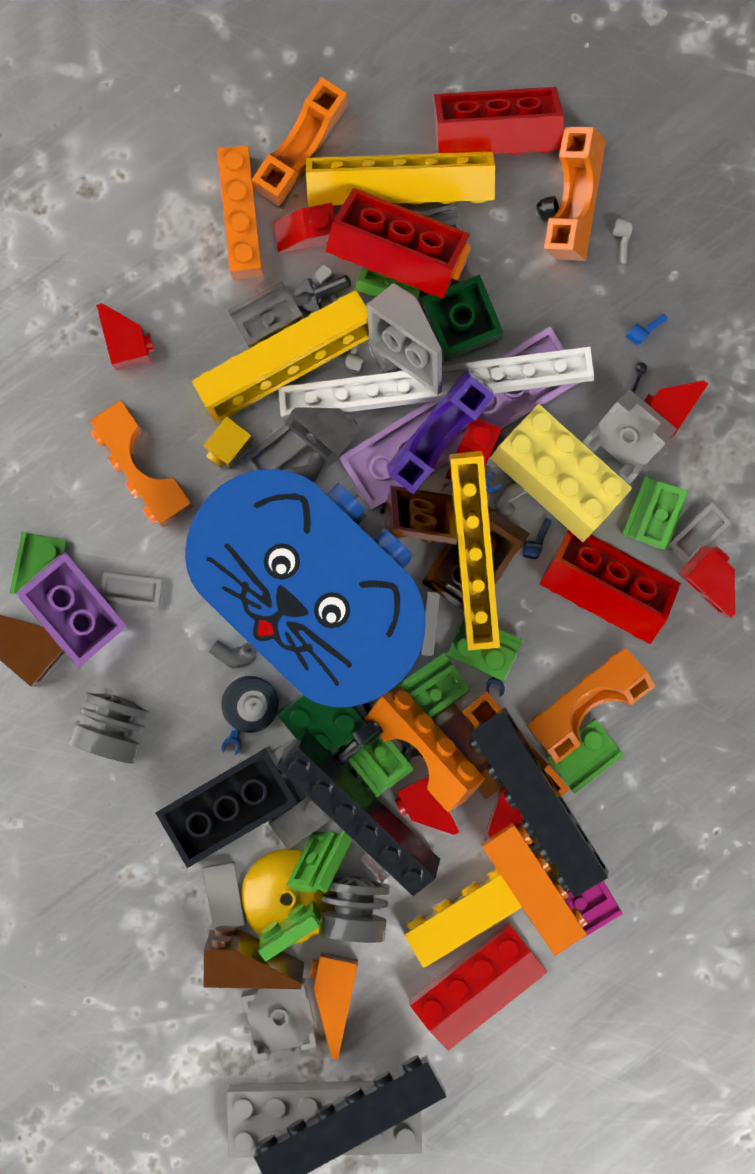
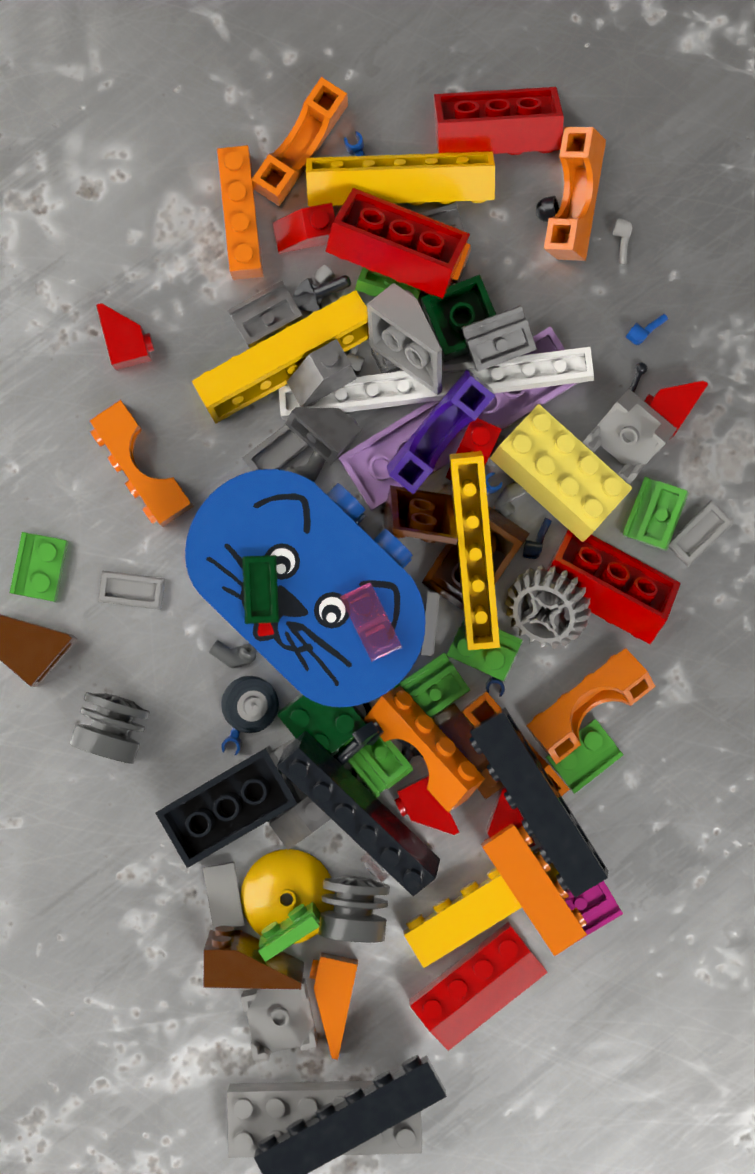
(70, 609): medium lavender slope -> none
(227, 443): yellow brick -> none
(260, 589): none -> dark green tile
(319, 862): bright green plate -> none
(321, 374): none -> flat silver slope
(357, 149): none -> blue hand
(371, 621): none -> clear pink slope
(499, 338): none -> flat silver plate
(549, 596): none -> light grey gear
(712, 579): red slope -> none

